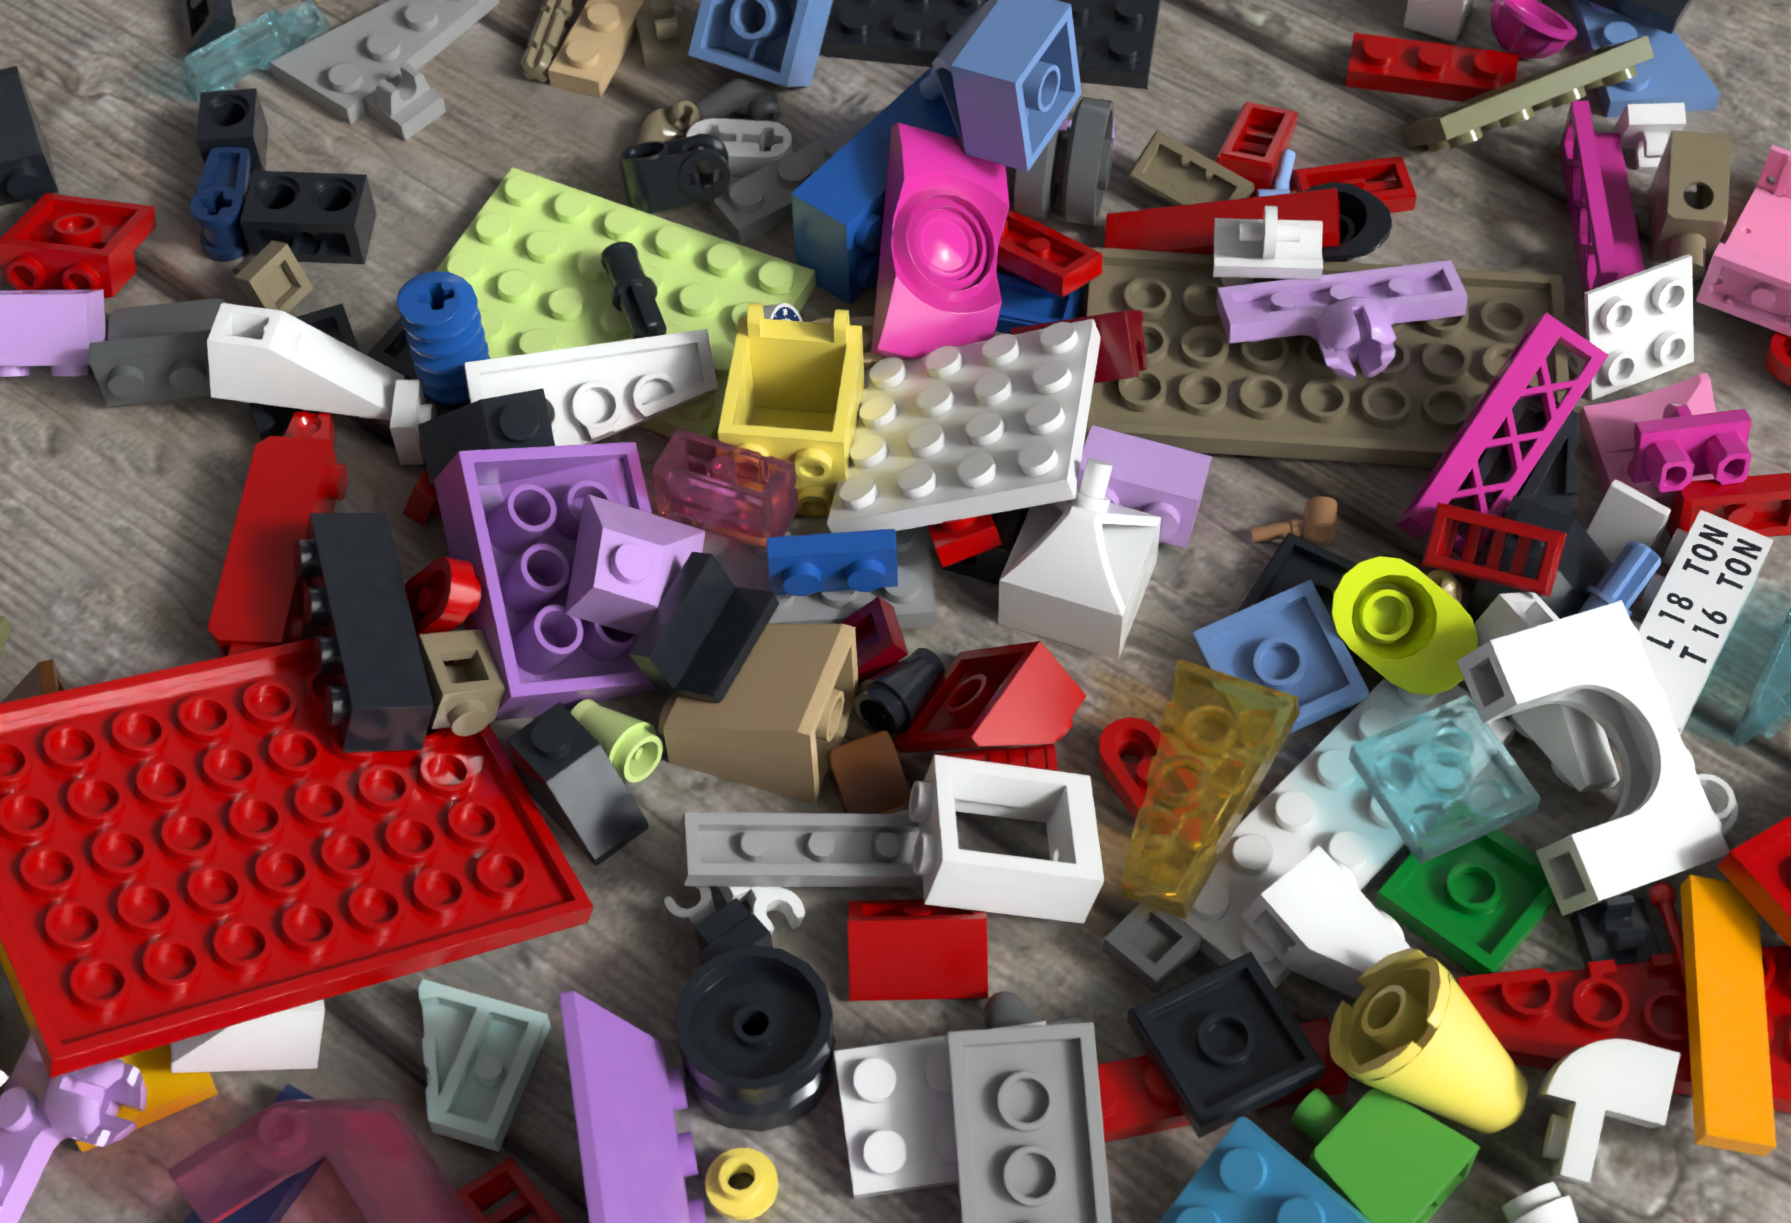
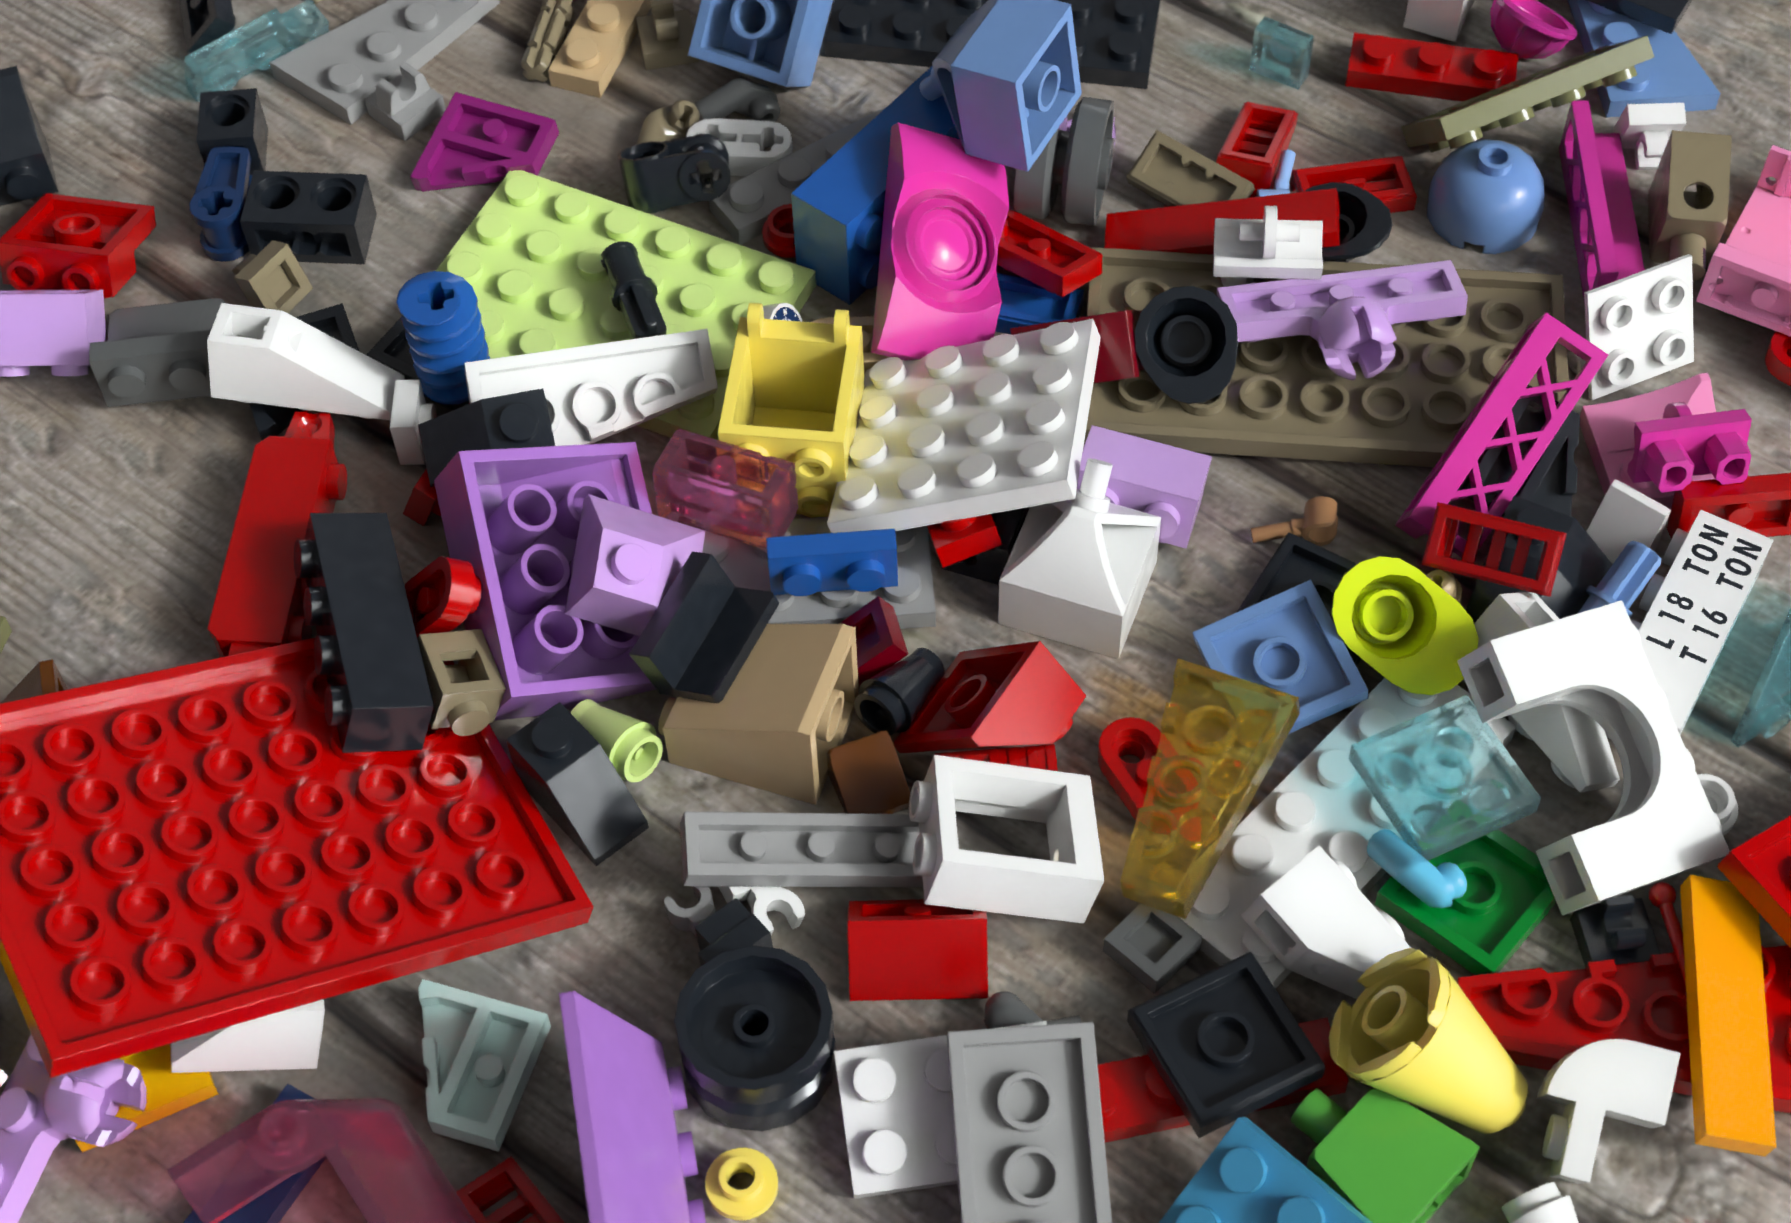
(481, 144): none -> magenta wing
(779, 232): none -> red plate
(1187, 343): none -> black piece
(1281, 52): none -> clear light blue plate
(1430, 884): none -> medium azure arm
(1486, 196): none -> medium blue cylinder

